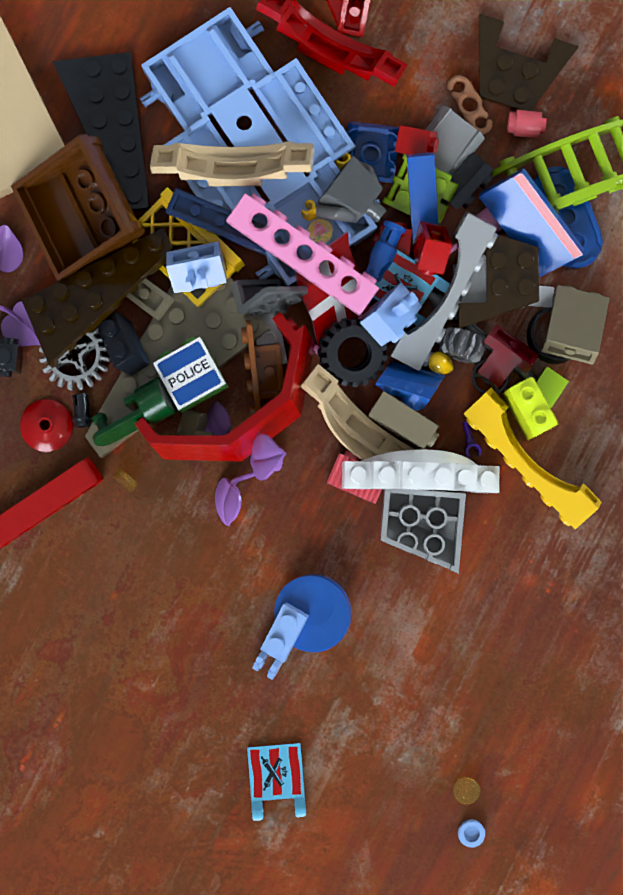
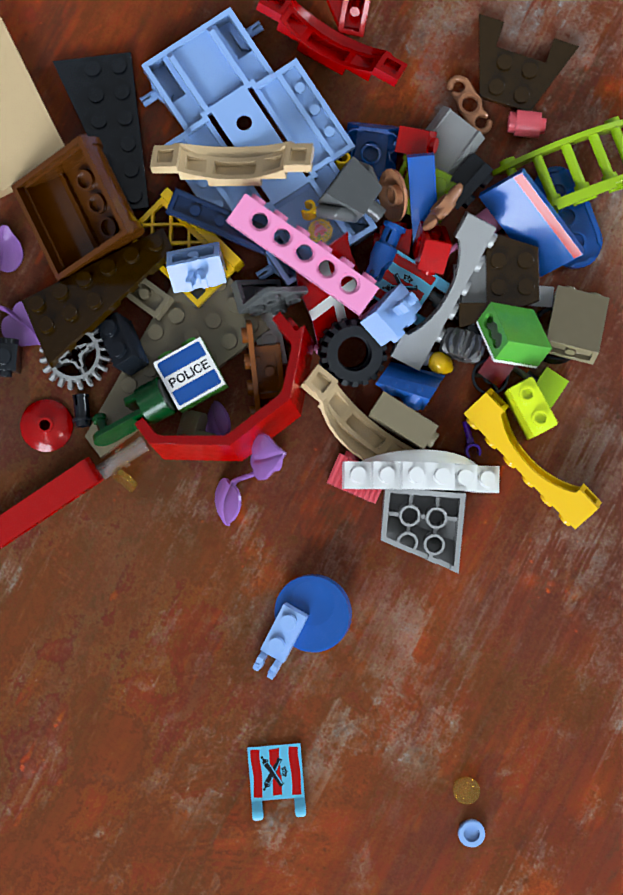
(123, 457): none -> clear pin
(393, 195): none -> nougat dish
(442, 207): none -> nougat piece
(513, 335): none -> bright green piece

